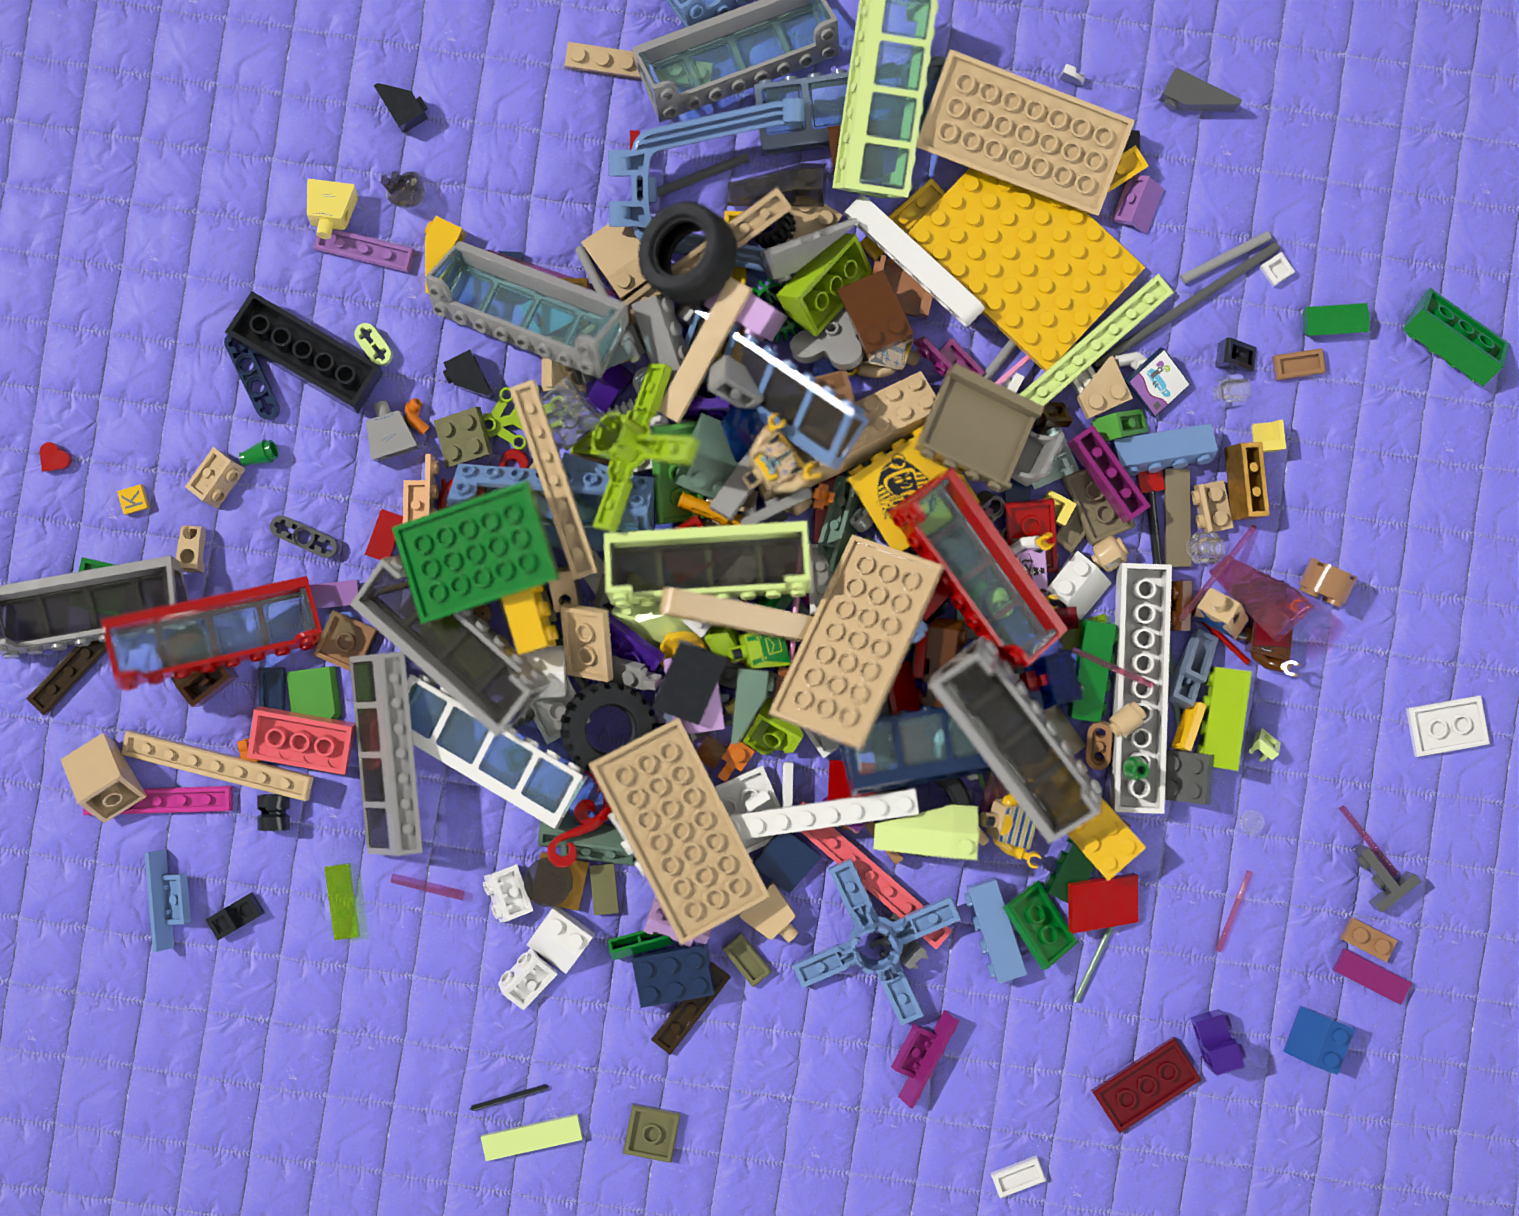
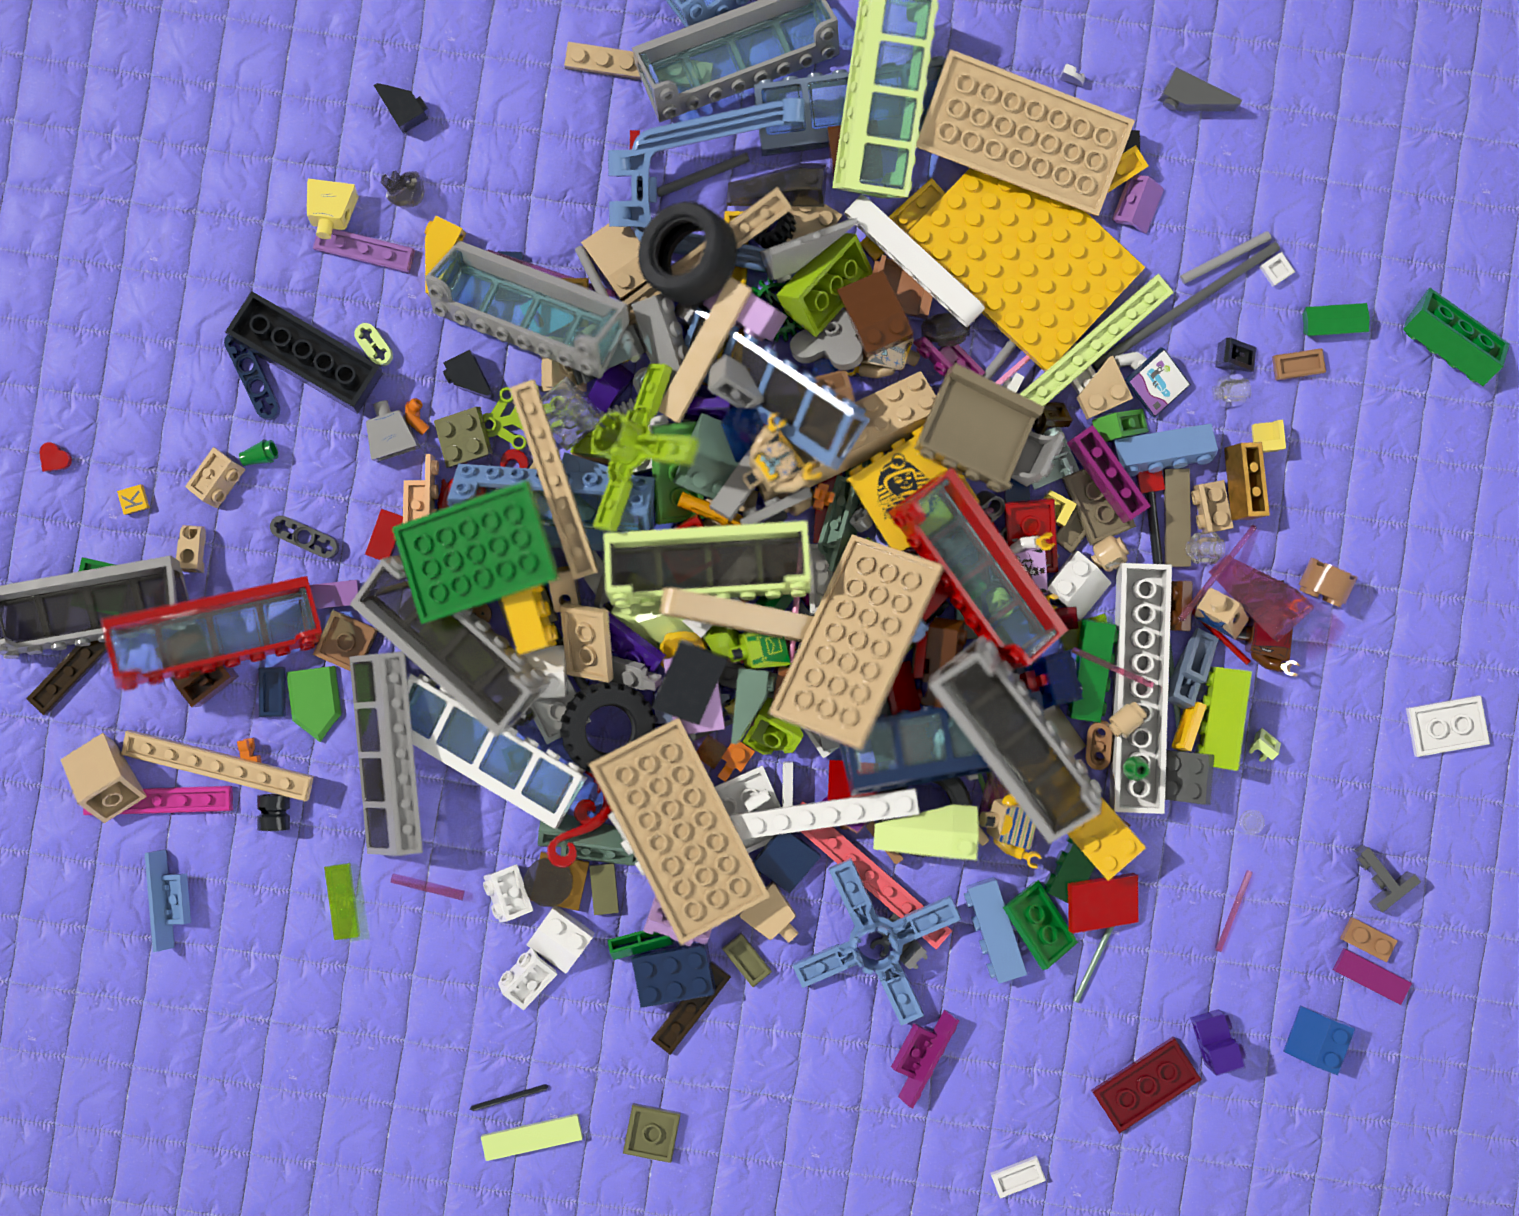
(235, 916): black slope -> none
(301, 740): coral slope -> none
(944, 330): none -> clear smoke tile
(1368, 840): clear pink axle -> none

